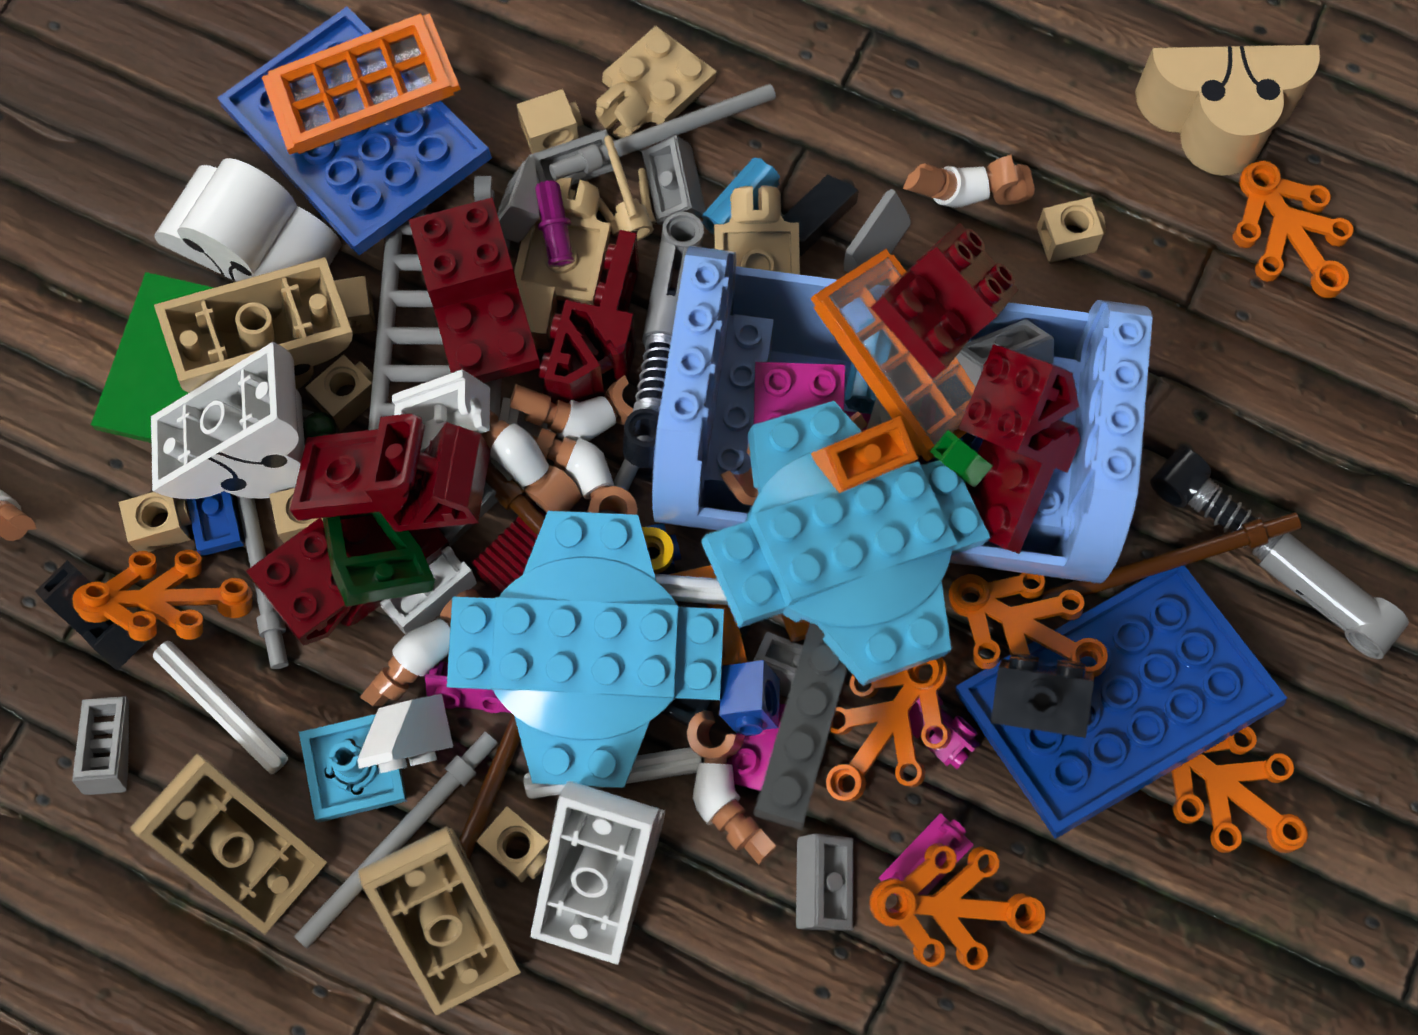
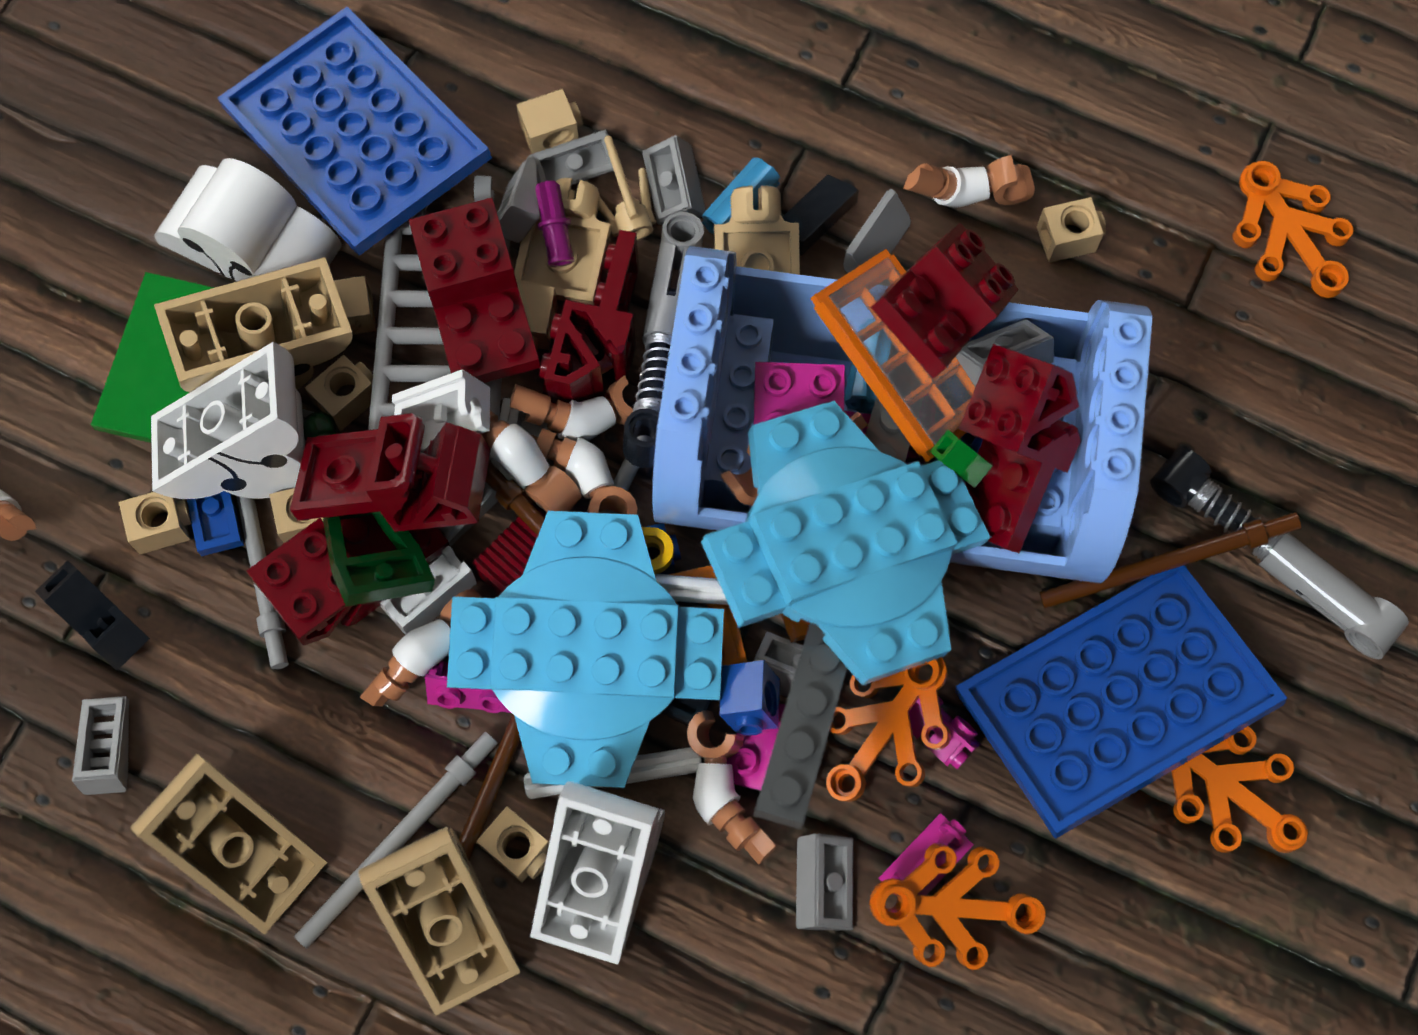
(109, 600): orange plant -> none
(220, 707): white axle -> none
(331, 749): medium azure plate -> none
(360, 83): orange piece -> none
(406, 731): white slope -> none
(593, 157): light grey bar -> none
(651, 83): tan plate -> none
(866, 455): orange slope -> none
(1021, 619): orange plant -> none
(1043, 695): black brick -> none
(1224, 98): tan brick -> none

